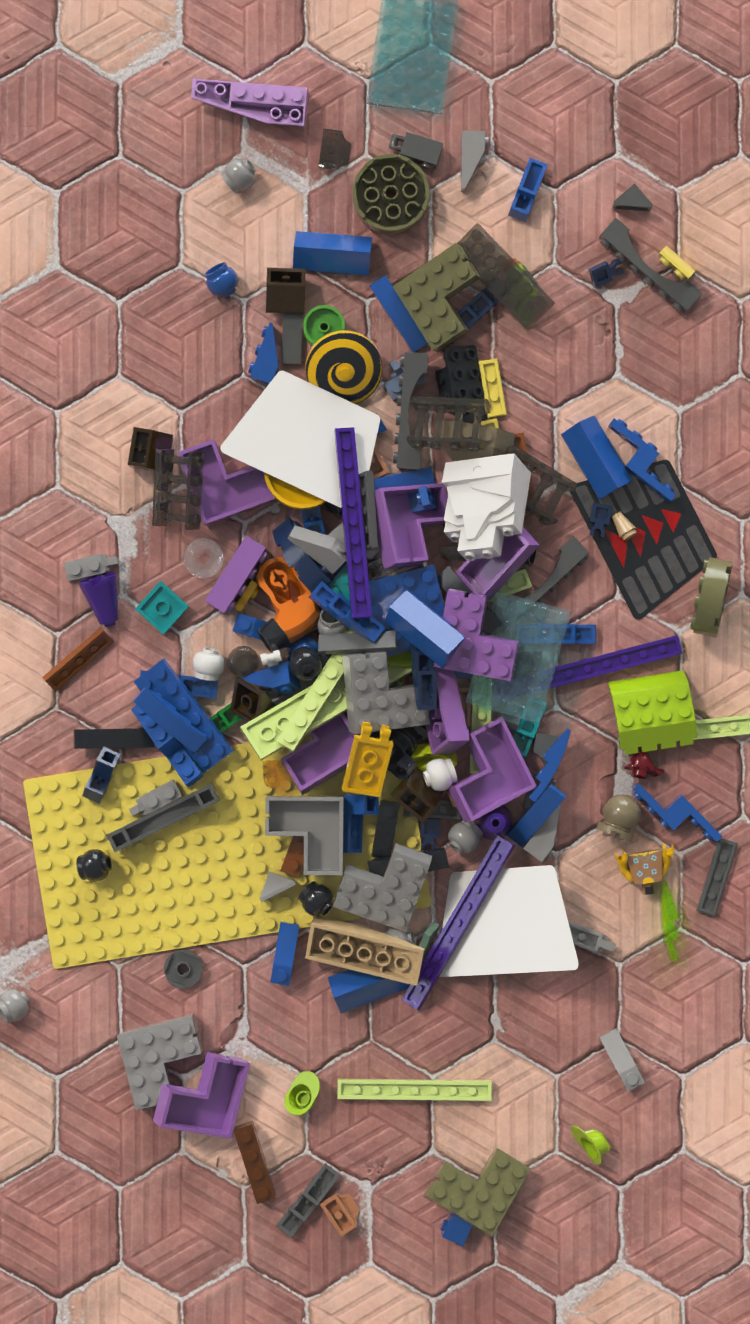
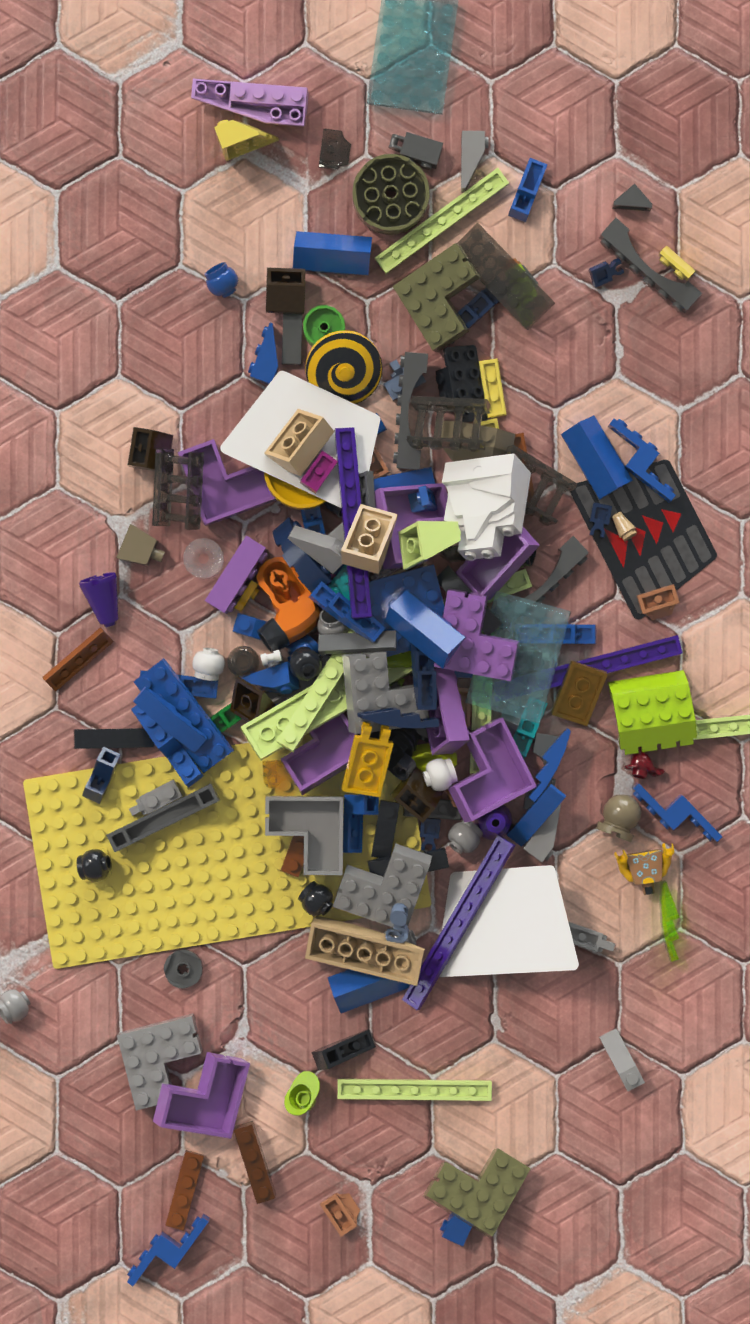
(89, 566): light grey hinge -> none
(139, 547): none -> dark tan torso
(162, 607): teal plate -> none
(167, 1249): none -> blue bracket
(184, 1190): none -> dark orange plate
(239, 138): none -> light yellow wedge
(239, 175): light grey piece -> none
(275, 884): light grey slope -> none
(284, 953): blue slope -> none
(299, 441): none -> tan slope
(307, 1200): dark grey slope -> none
(318, 472): none -> magenta plate
(343, 1050): none -> black slope
(368, 539): none -> tan slope
(394, 718): none -> dark blue slope
(398, 313): blue slope -> none
(398, 917): none -> sand blue leg
(426, 539): none -> yellowish green slope
(428, 938): sand green tile -> none
(441, 220): none -> yellowish green plate
(579, 693): none -> pearl gold plate
(592, 1142): lime piece -> none
(658, 602): none -> nougat slope
(712, 597): olive brick -> none
(716, 877): dark grey tile -> none

